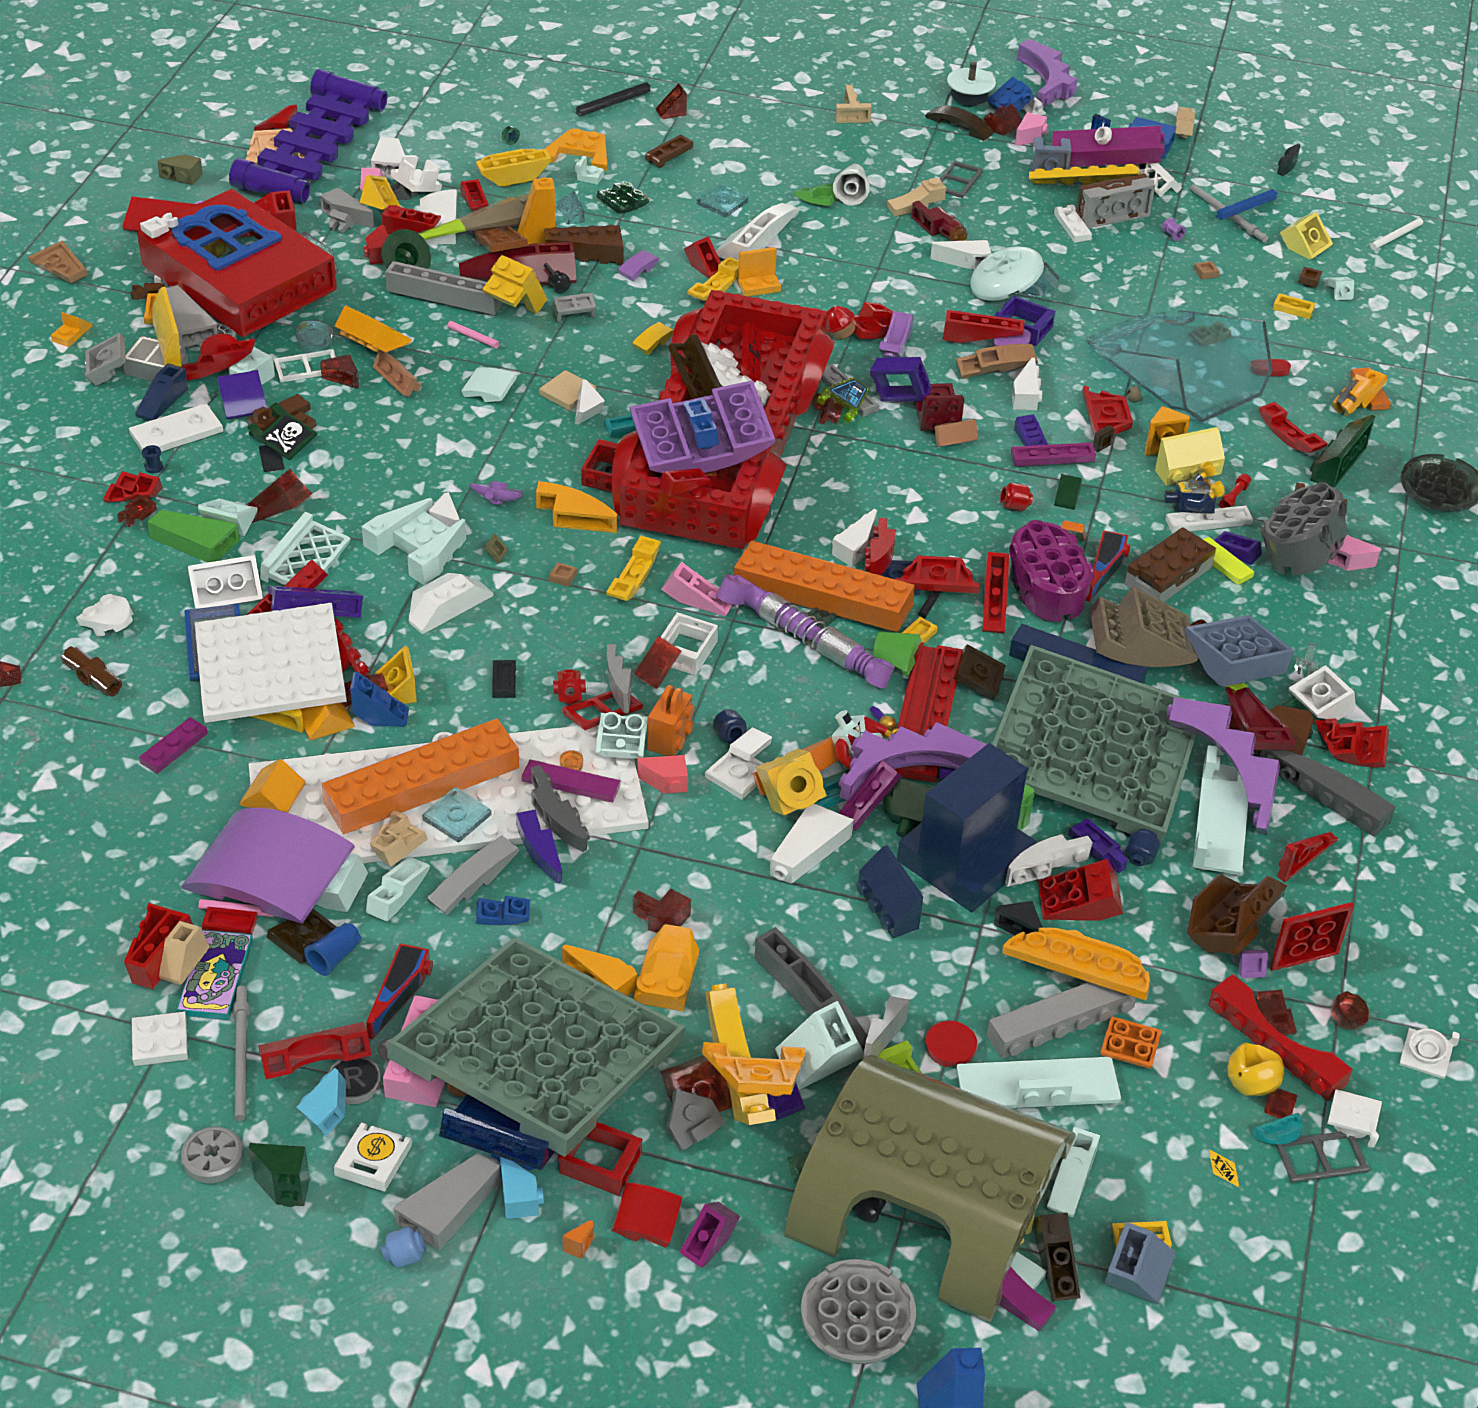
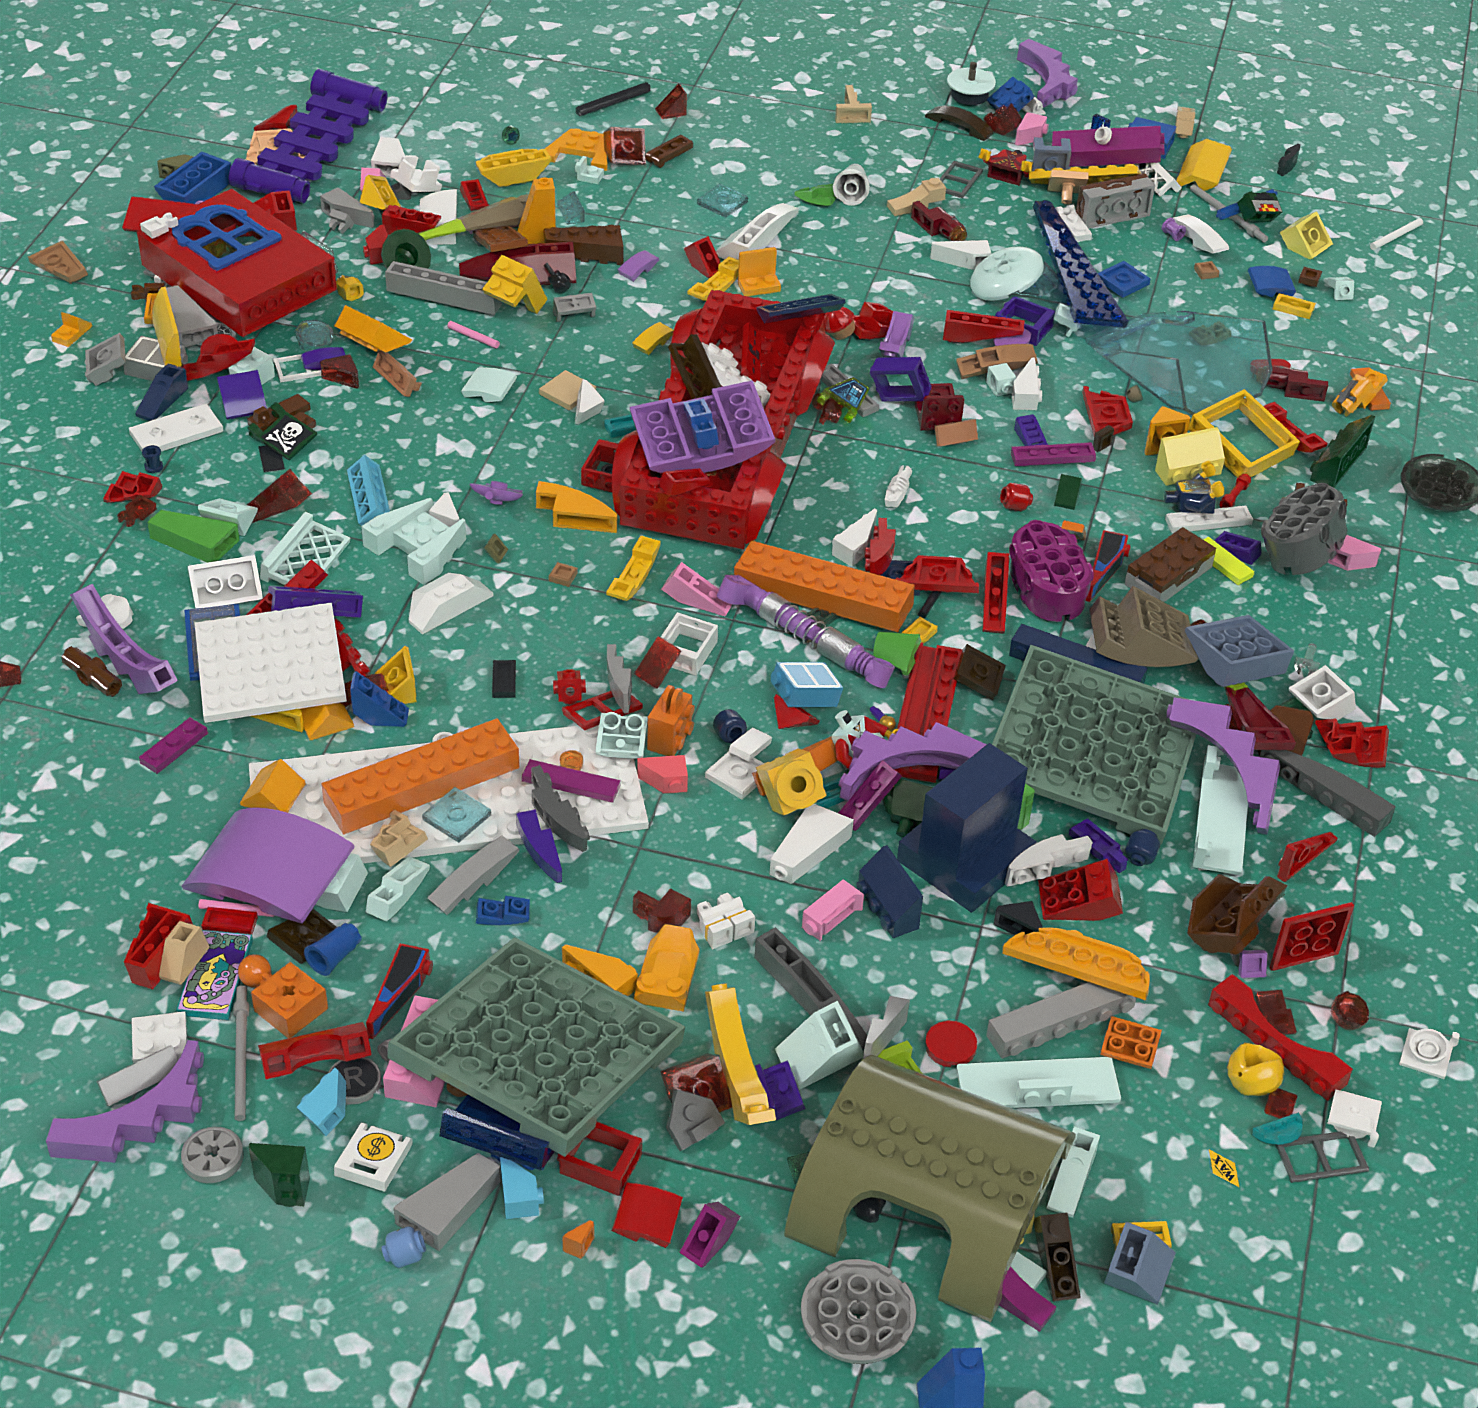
(104, 1134): none -> medium lavender arch
(109, 639): none -> medium lavender arch
(137, 1075): none -> tile
(195, 180): none -> blue slope
(284, 999): none -> orange brick
(312, 358): none -> dark purple slope
(349, 288): none -> yellow rock
(371, 486): none -> medium azure fence
(623, 197): clear green slope -> none
(625, 145): none -> clear red slope
(725, 920): none -> white hips
(757, 1074): light orange wing -> none
(792, 716): none -> red slope
(800, 308): none -> dark blue slope
(806, 684): none -> dark azure brick
(831, 909): none -> bright pink window
(898, 487): none -> white hinge
(1000, 379): none -> light aqua brick
(1006, 165): none -> torso
(1064, 317): none -> light aqua bracket
(1067, 183): none -> light nougat tile
(1085, 290): none -> clear blue wing
(1124, 279): none -> blue plate
(1202, 234): none -> white slope
(1204, 164): none -> yellow slope
(1259, 207): none -> dark green brick
(1263, 419): none -> yellow window
(1270, 280): none -> blue slope
(1297, 384): none -> dark red plate

